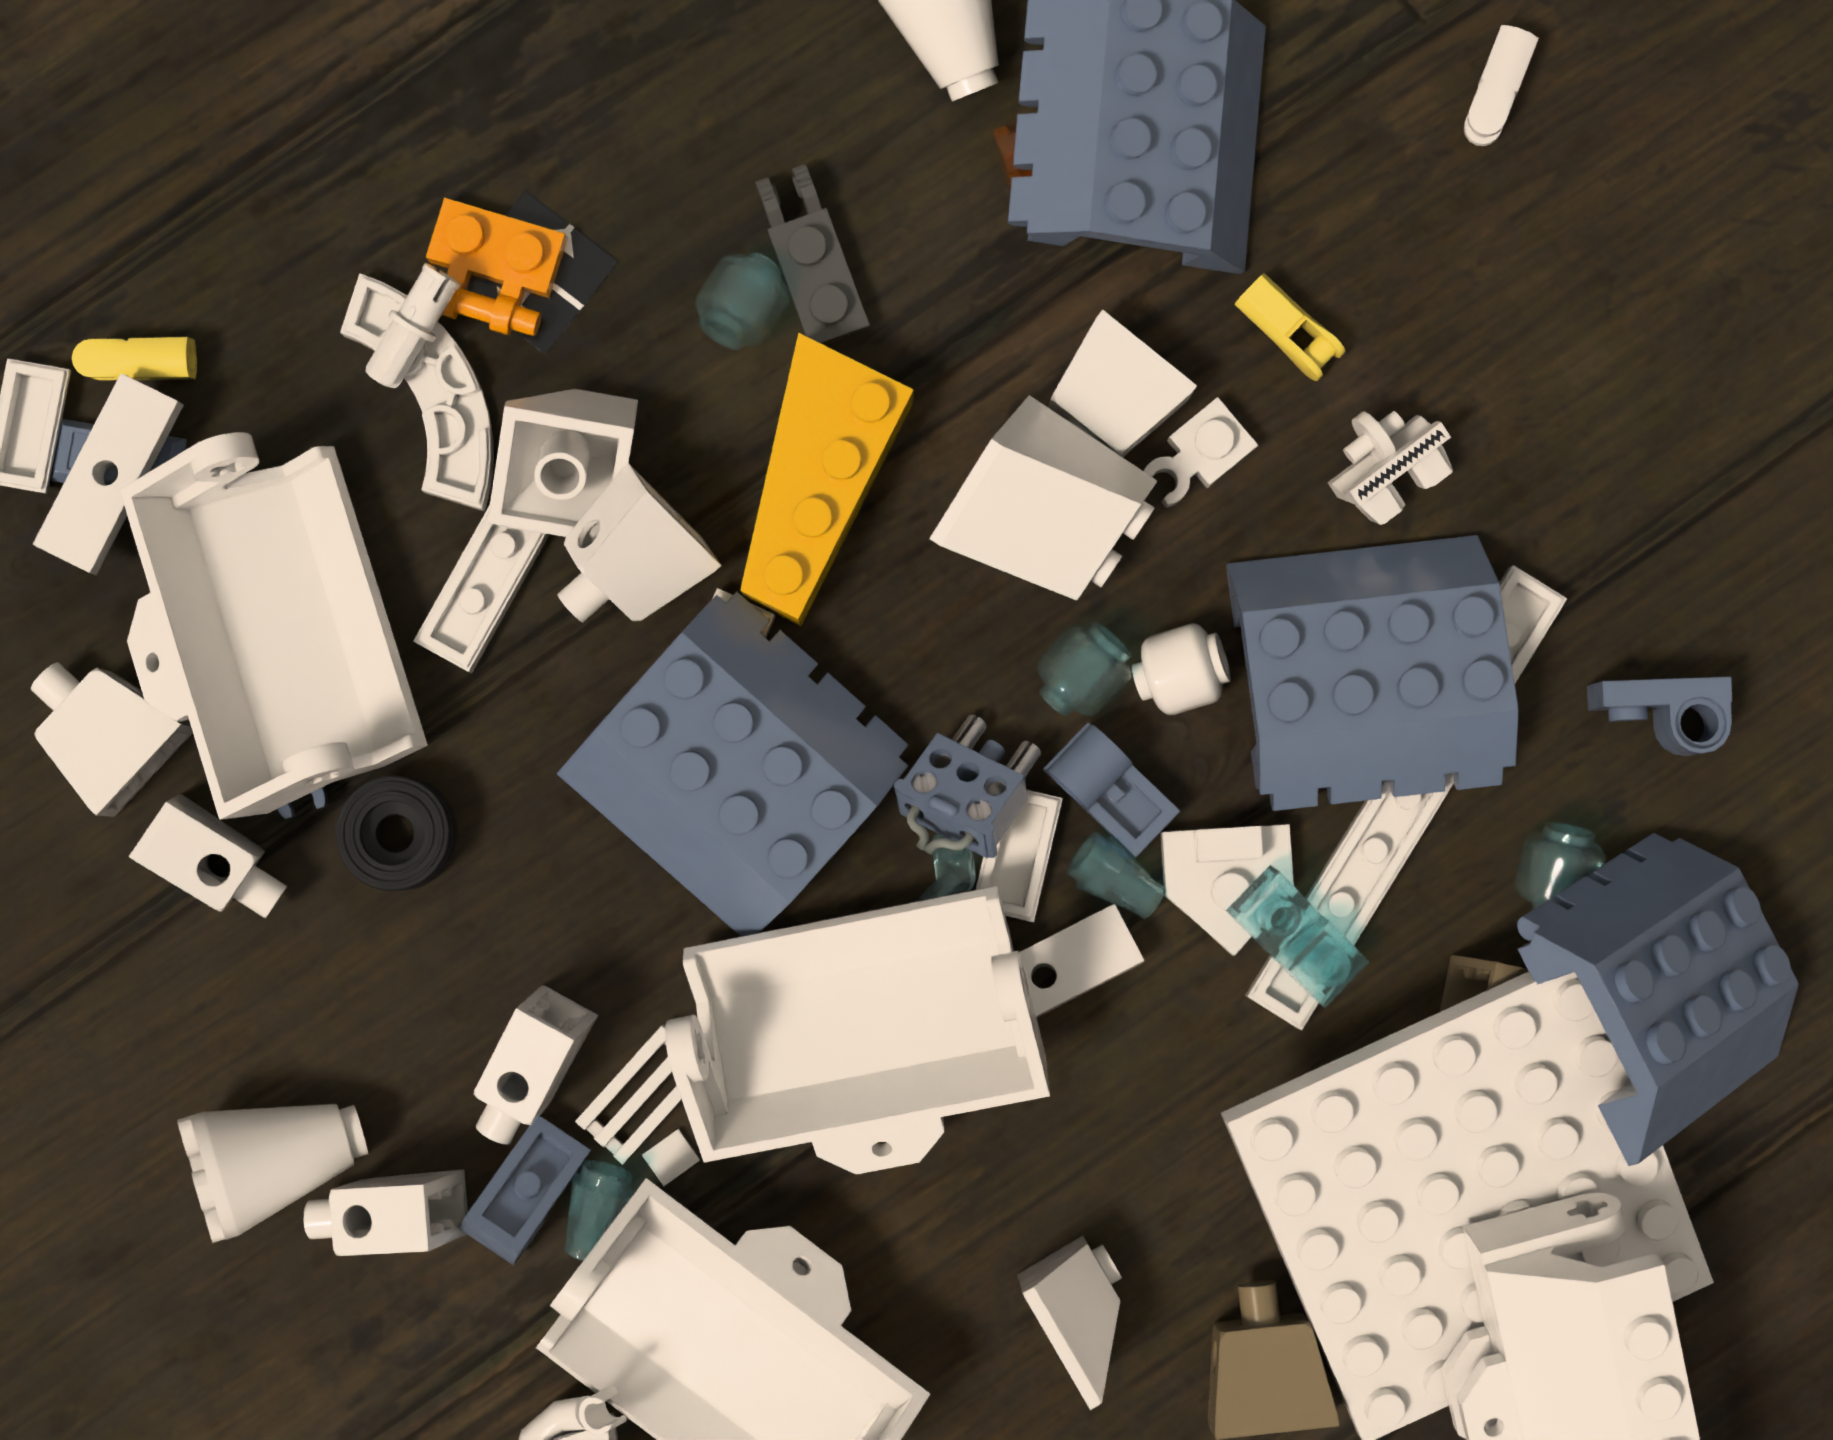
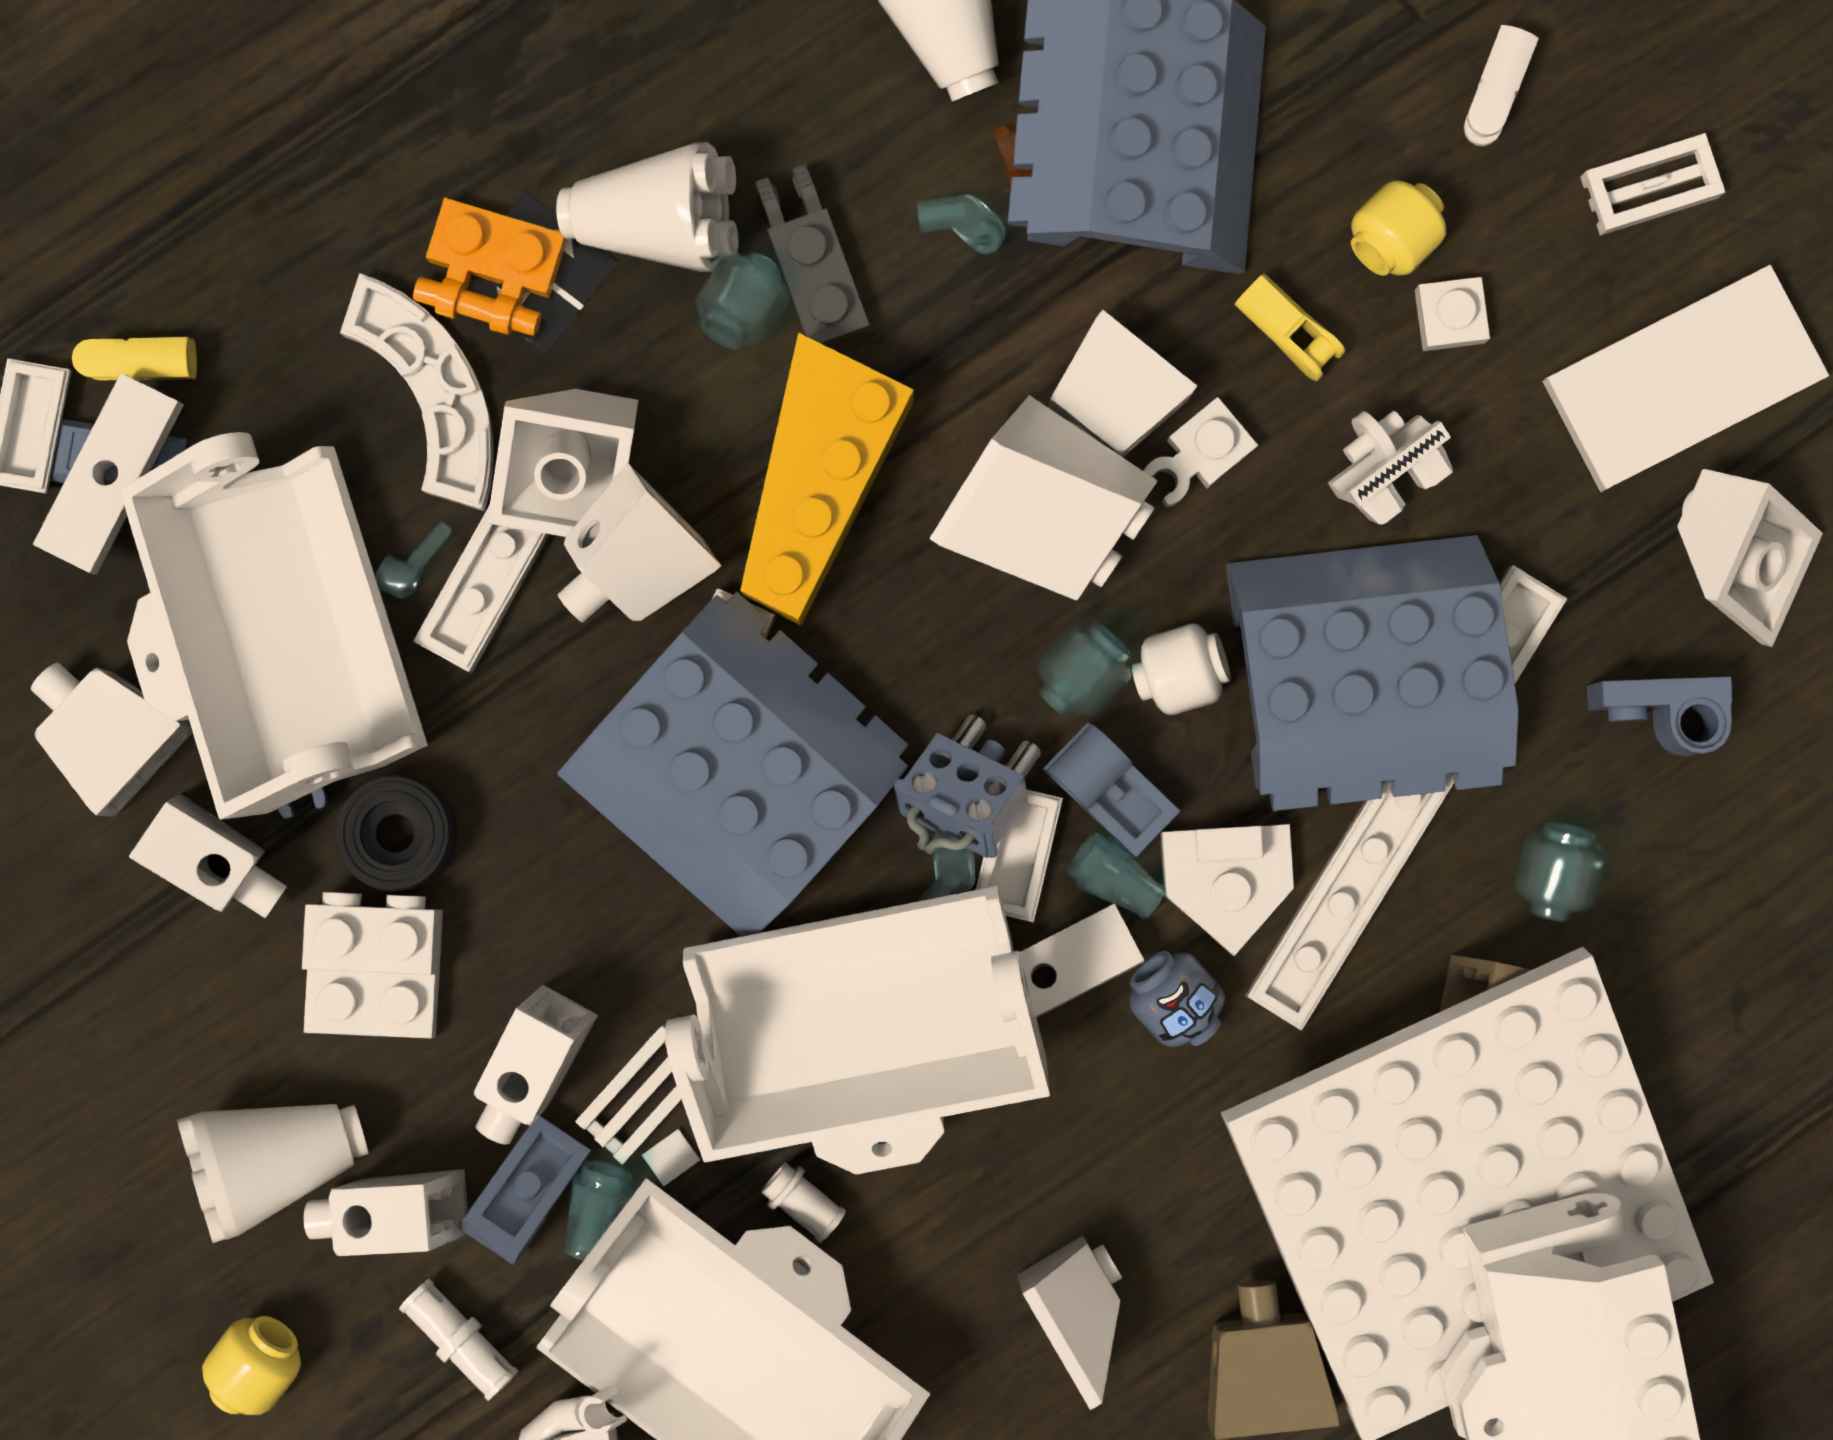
(252, 1365): none -> light yellow head
(372, 966): none -> white plate
(403, 578): none -> clear light blue hand
(411, 326): white axle -> none
(458, 1339): none -> white pin
(657, 208): none -> white cone
(803, 1201): none -> white pin
(966, 217): none -> clear light blue arm
(1176, 999): none -> sand blue head
(1297, 936): clear light blue slope -> none
(1398, 228): none -> light yellow head
(1452, 314): none -> white plate
(1602, 201): none -> white tile
(1676, 976): sand blue slope -> none
(1685, 378): none -> white tile
(1747, 549): none -> white slope

